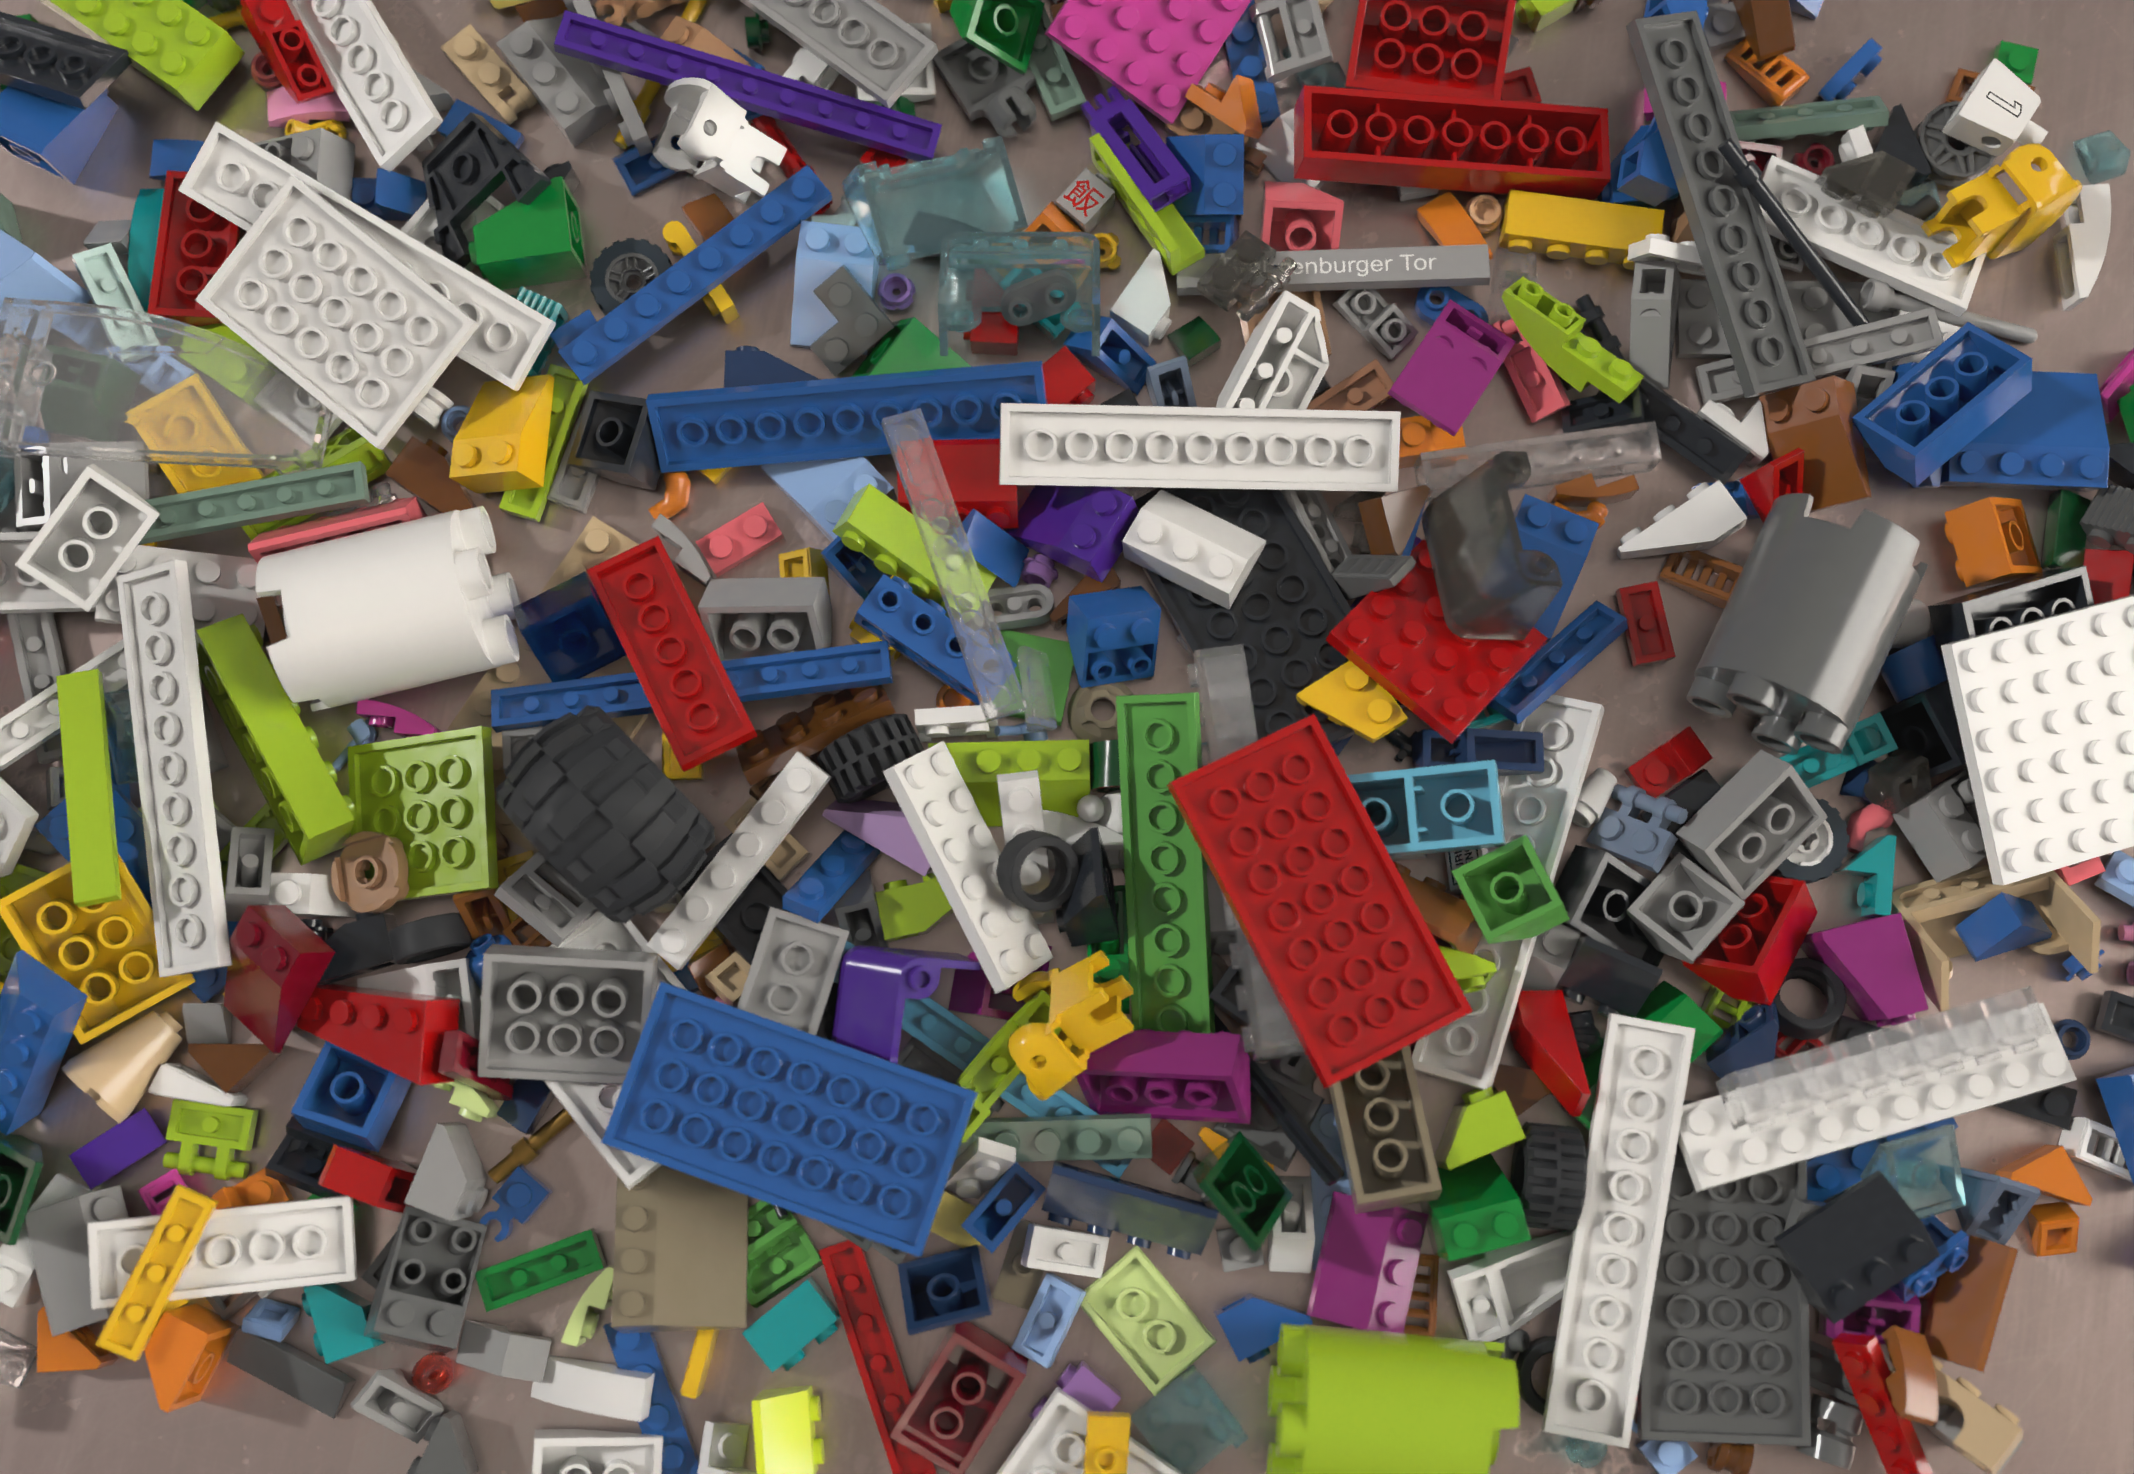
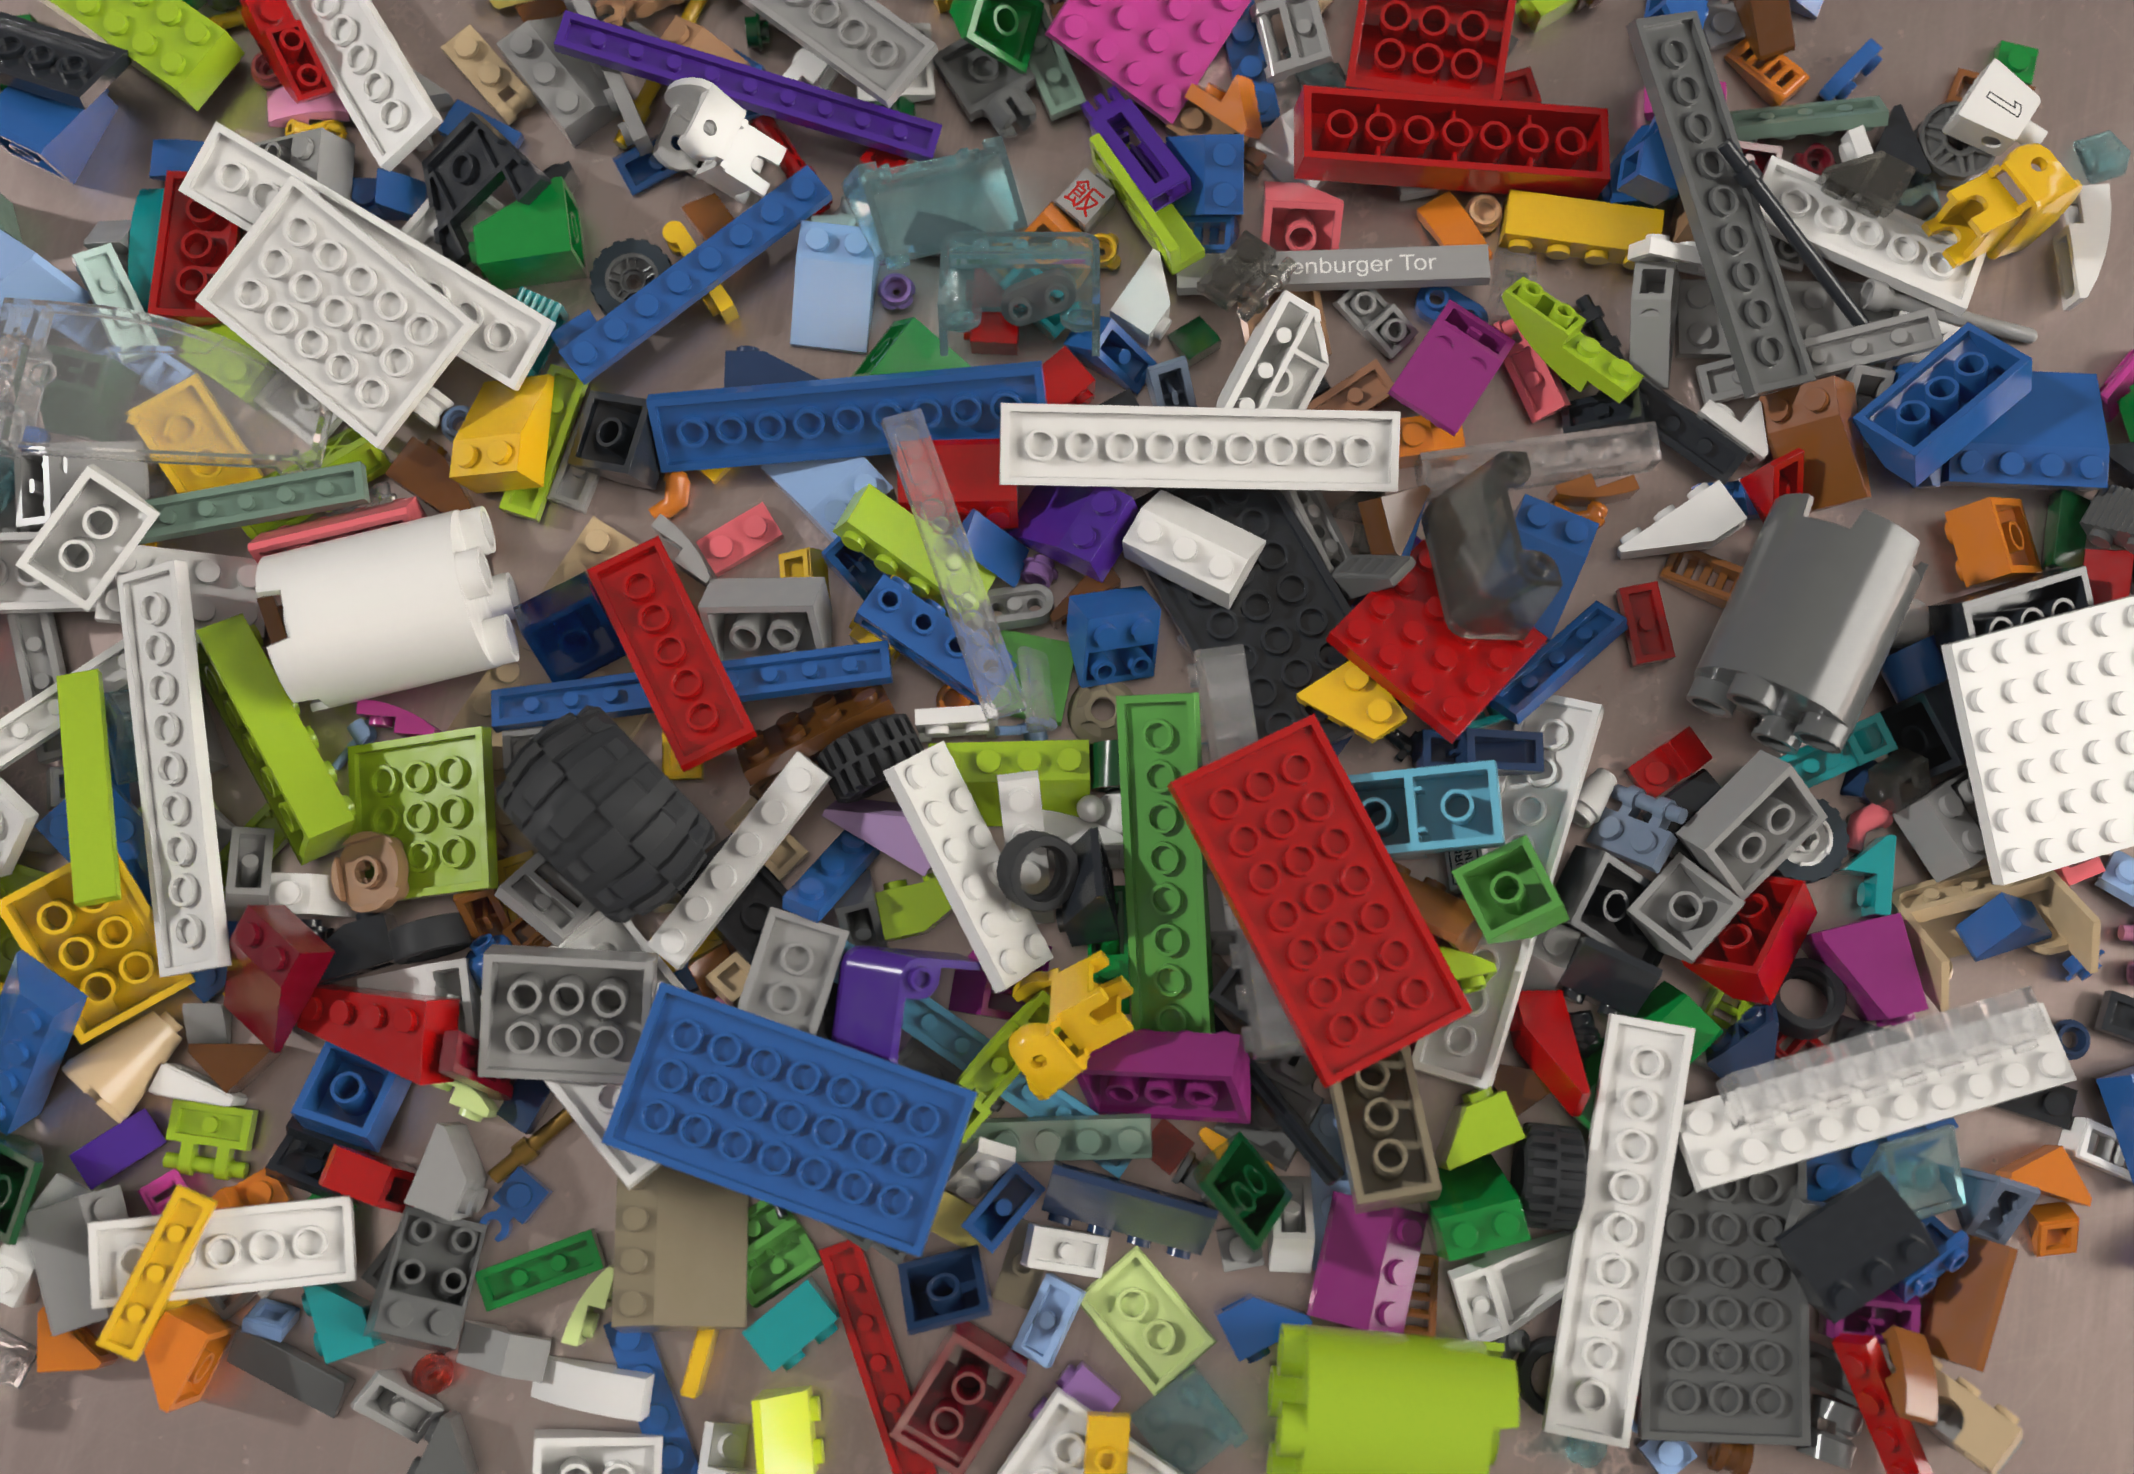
(858, 324): dark grey plate -> none

